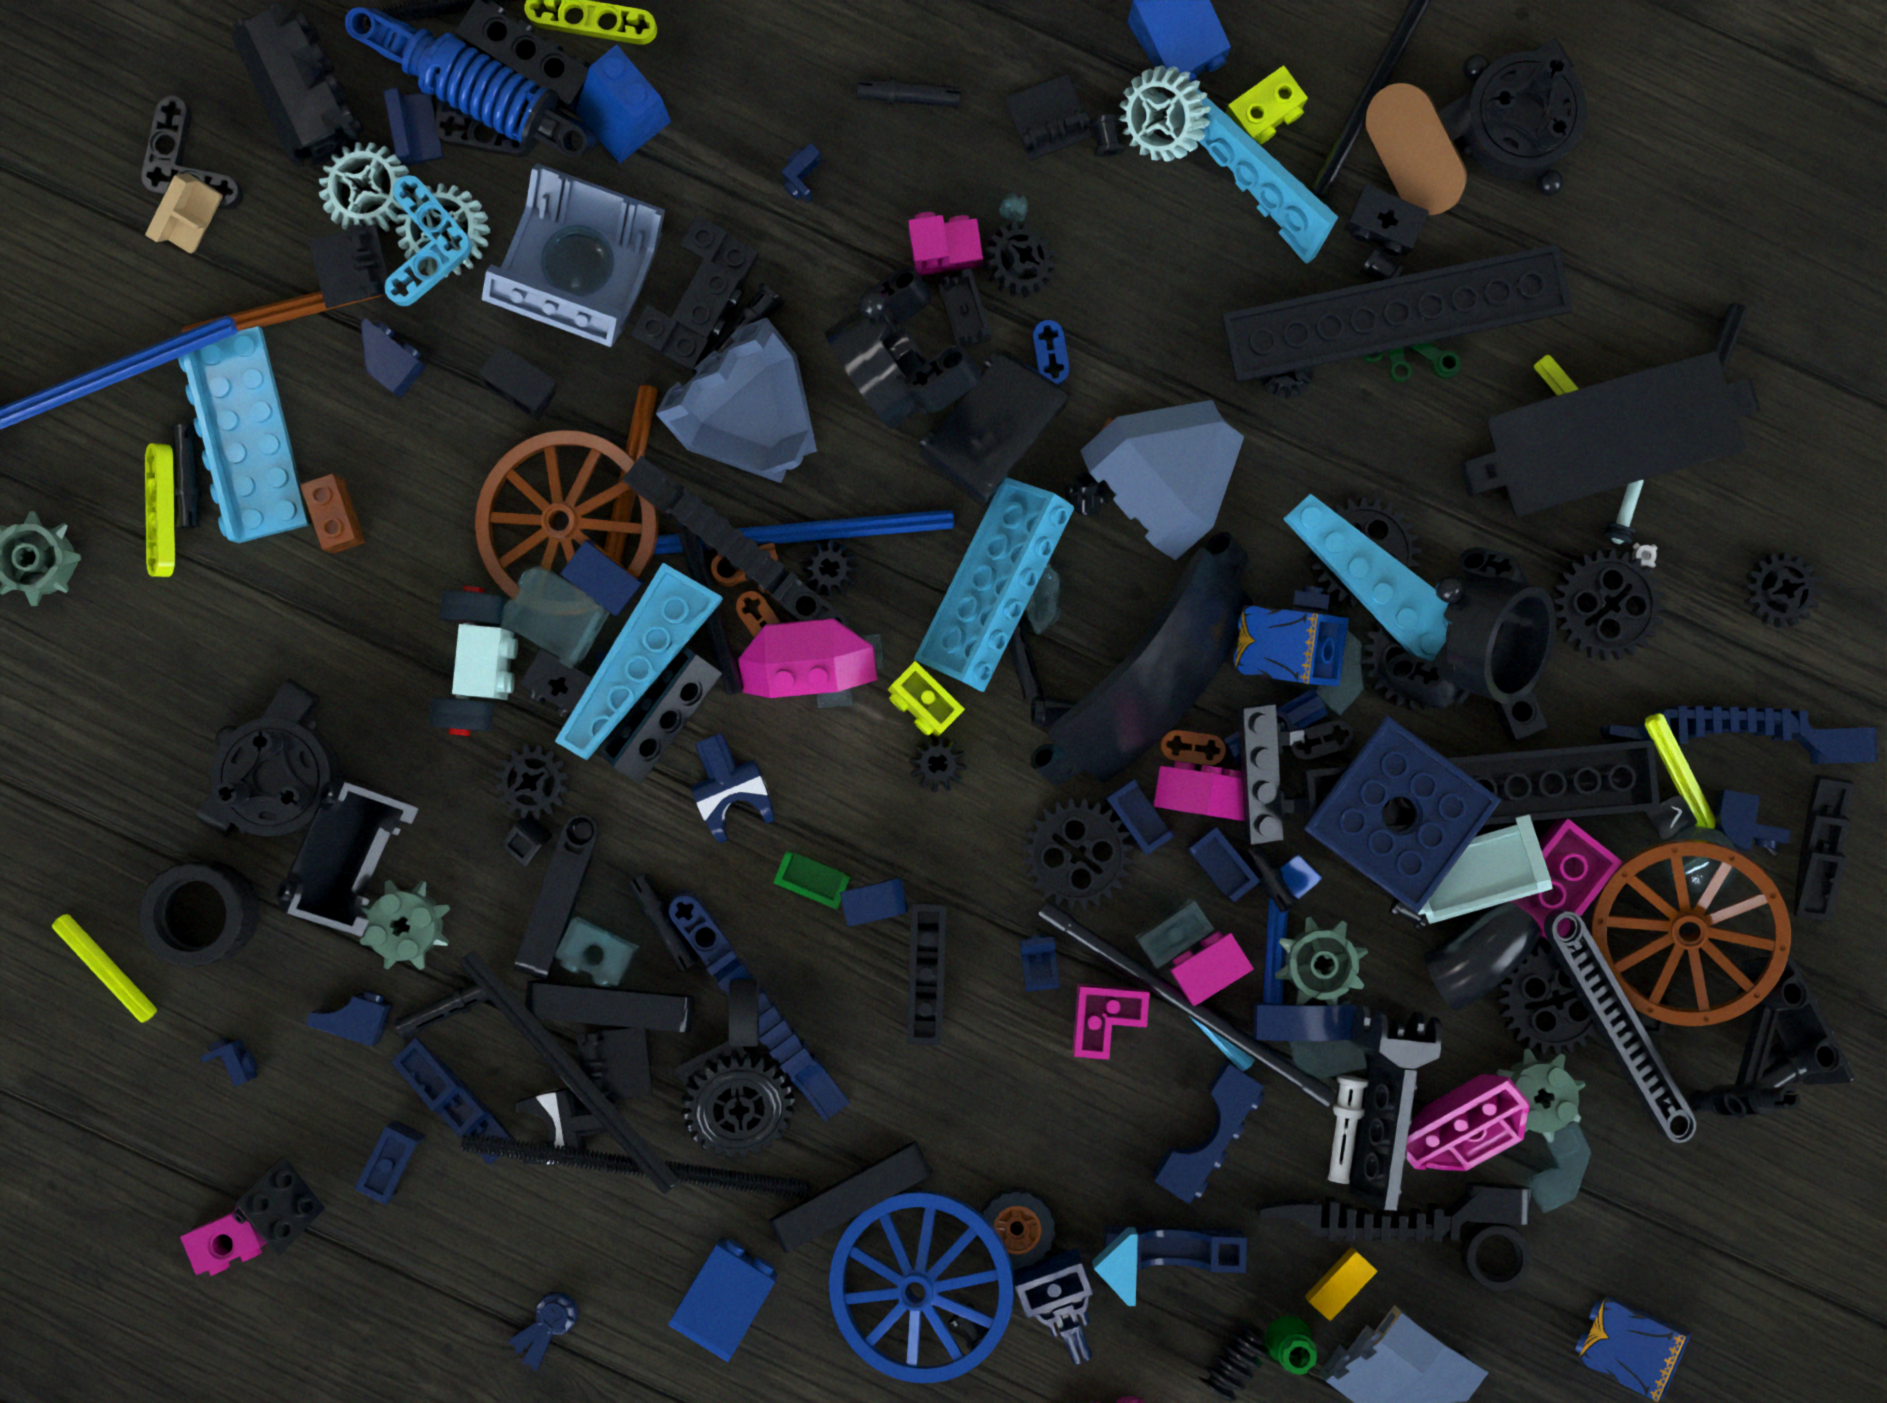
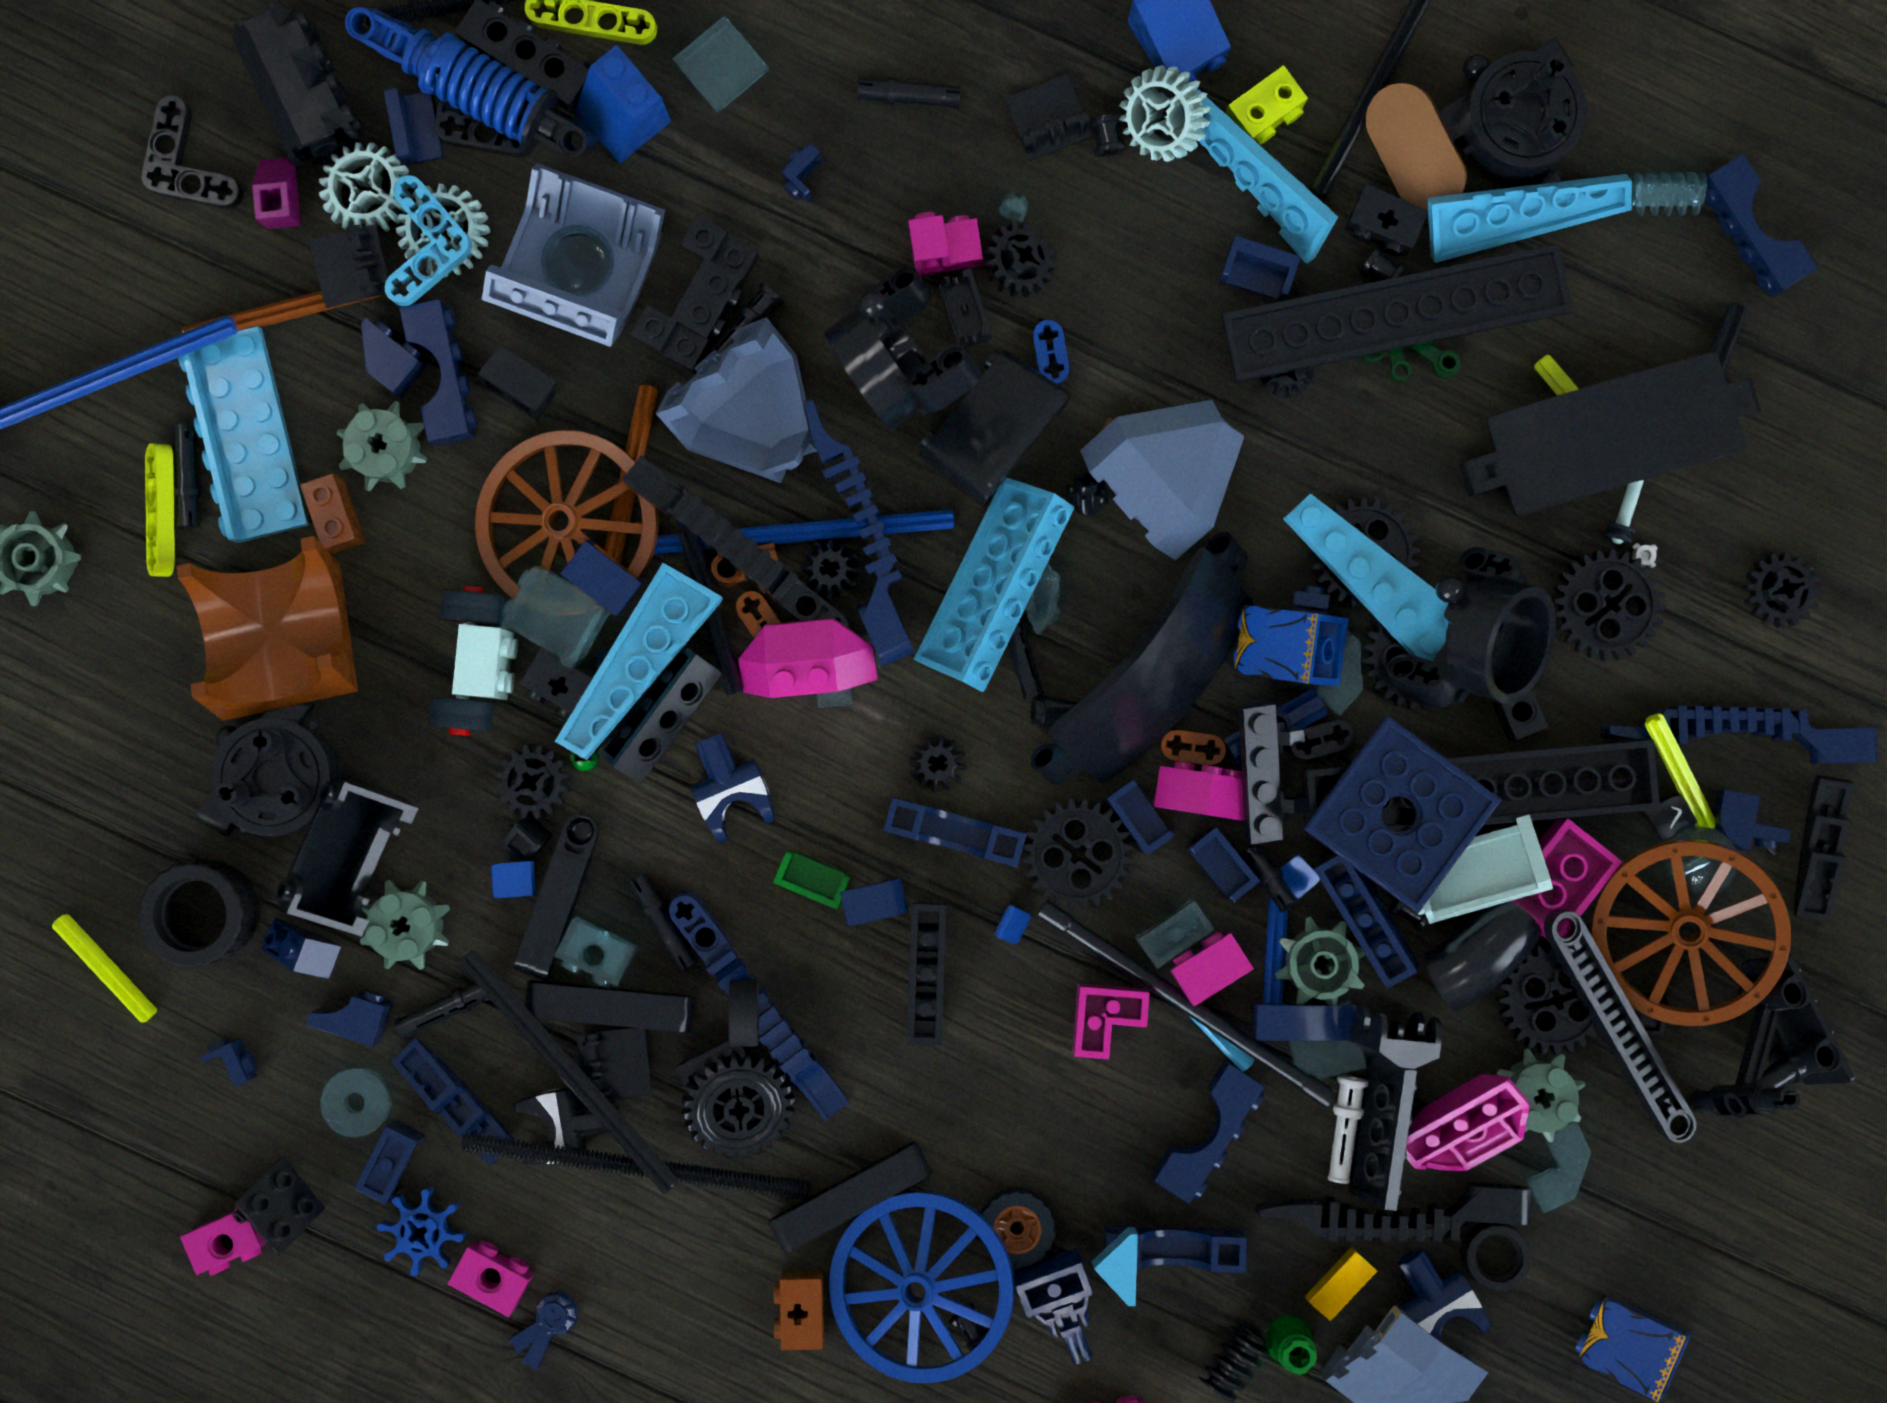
(184, 212): tan panel -> none
(272, 634): none -> dark orange piece
(276, 194): none -> magenta slope
(301, 949): none -> dark blue slope
(336, 1108): none -> clear light blue tile
(380, 465): none -> sand green brick
(427, 1244): none -> blue gear
(447, 413): none -> dark blue arch
(472, 1280): none -> dark pink brick
(513, 879): none -> blue slope
(584, 765): none -> green hinge
(721, 64): none -> clear light blue tile
(724, 1298): blue slope -> none
(804, 1331): none -> dark orange brick
(879, 613): none -> dark blue piece
(925, 700): neon yellow brick -> none
(955, 831): none -> dark blue arch
(1012, 924): none -> blue slope
(1039, 963): dark blue bracket -> none
(1259, 269): none -> dark blue panel
(1368, 920): none -> dark blue brick
(1438, 1298): none -> dark blue connector
(1501, 216): none -> medium azure wing
(1668, 192): none -> clear light blue piece
(1774, 261): none -> dark blue arch

